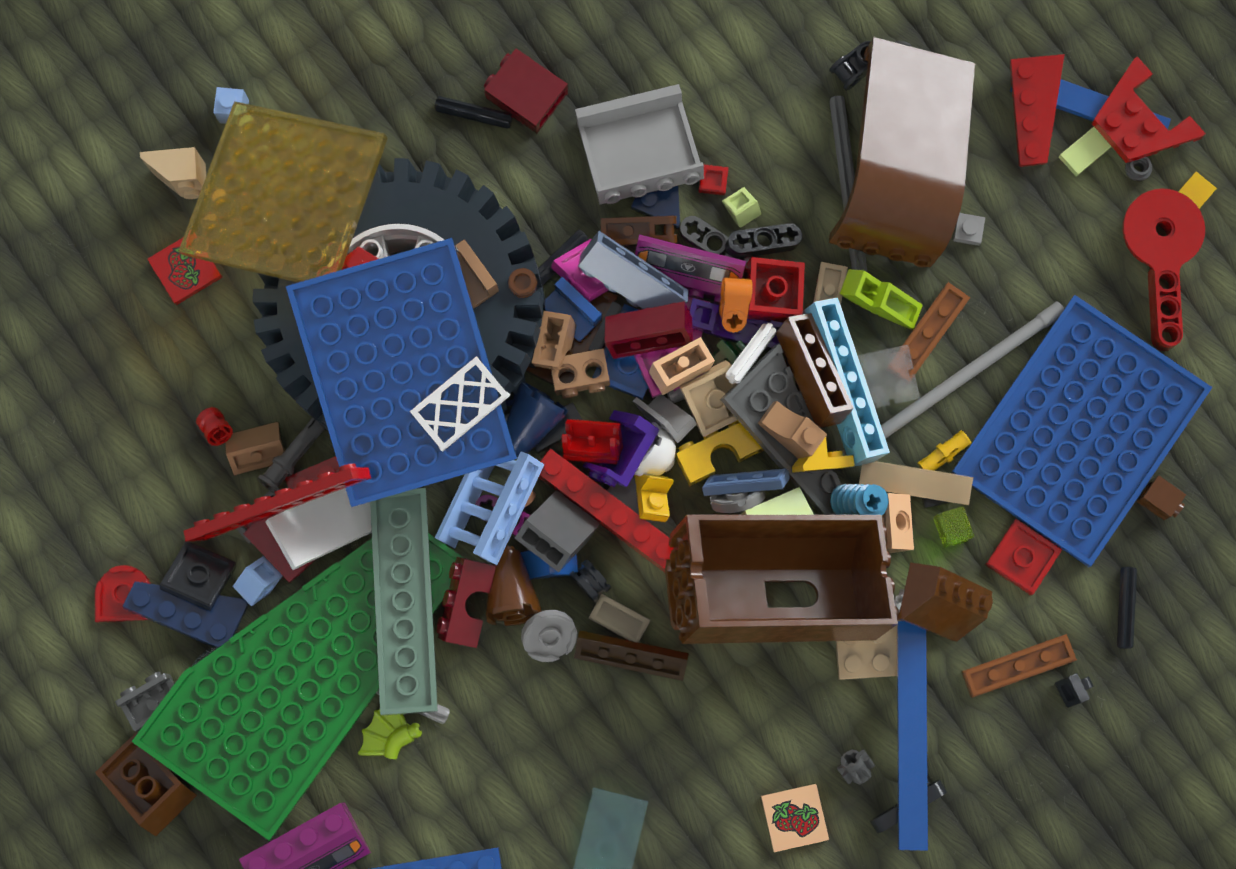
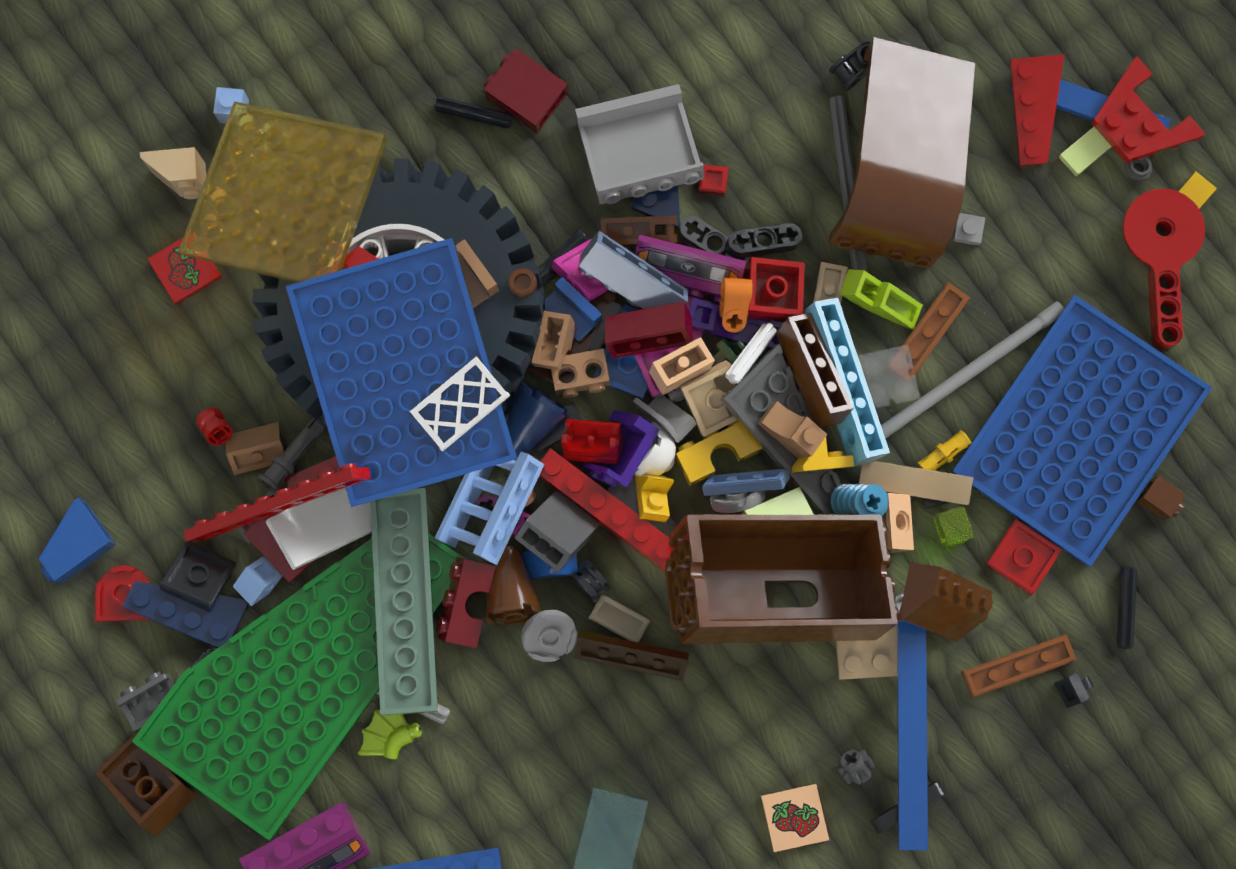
(75, 543): none -> blue slope
(742, 207): yellowish green slope -> none

